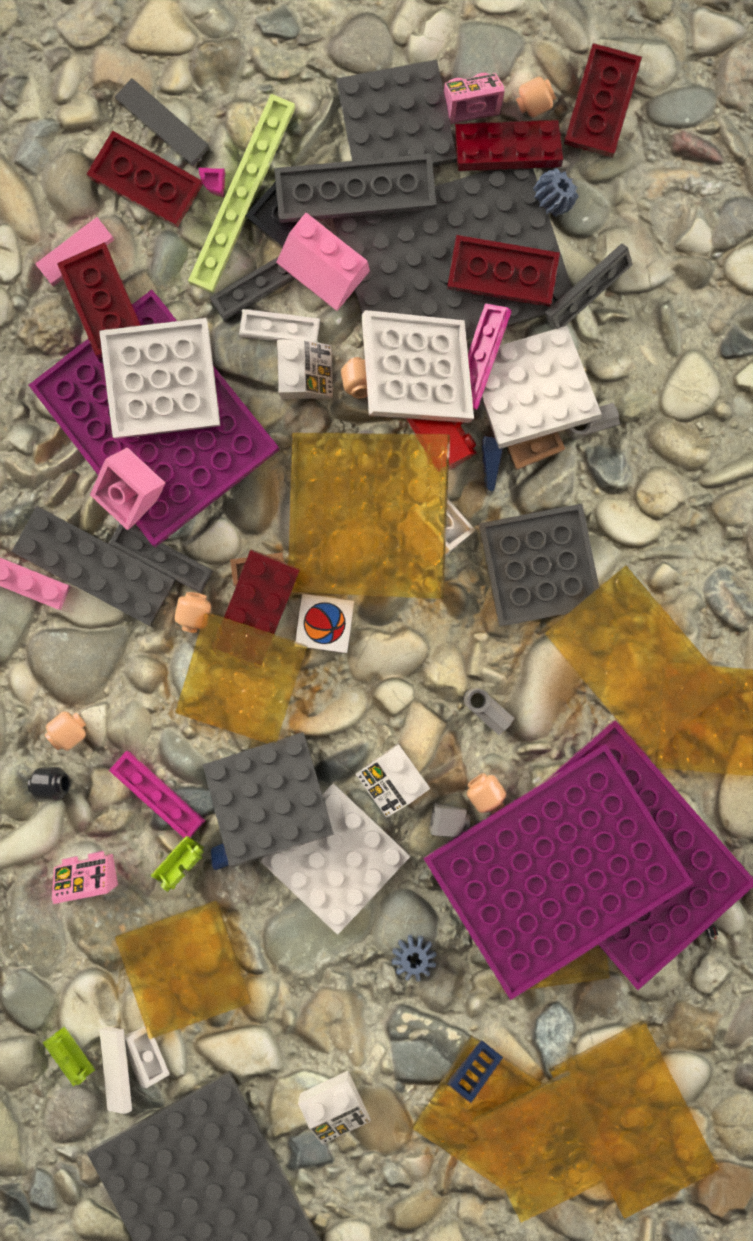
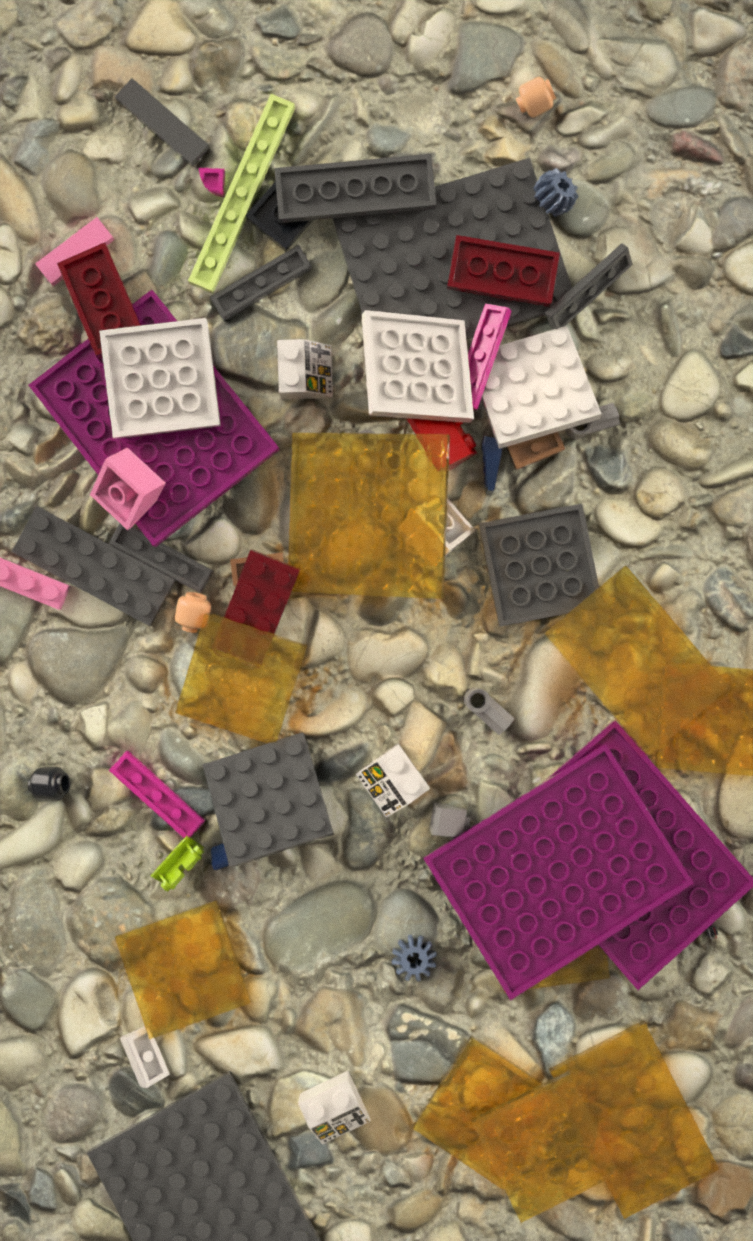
(65, 731): light nougat head -> none
(69, 1056): lime hinge -> none
(84, 878): bright pink slope -> none
(115, 1070): white tile -> none
(144, 179): dark red plate -> none
(278, 326): white tile -> none
(322, 262): bright pink slope -> none
(325, 623): tile -> none
(341, 870): white plate -> none
(354, 378): light nougat head -> none
(397, 113): dark grey plate -> none
(473, 97): bright pink slope -> none
(482, 1077): dark blue slope -> none
(486, 793): light nougat head -> none
(508, 145): dark red plate -> none
(602, 100): dark red plate -> none

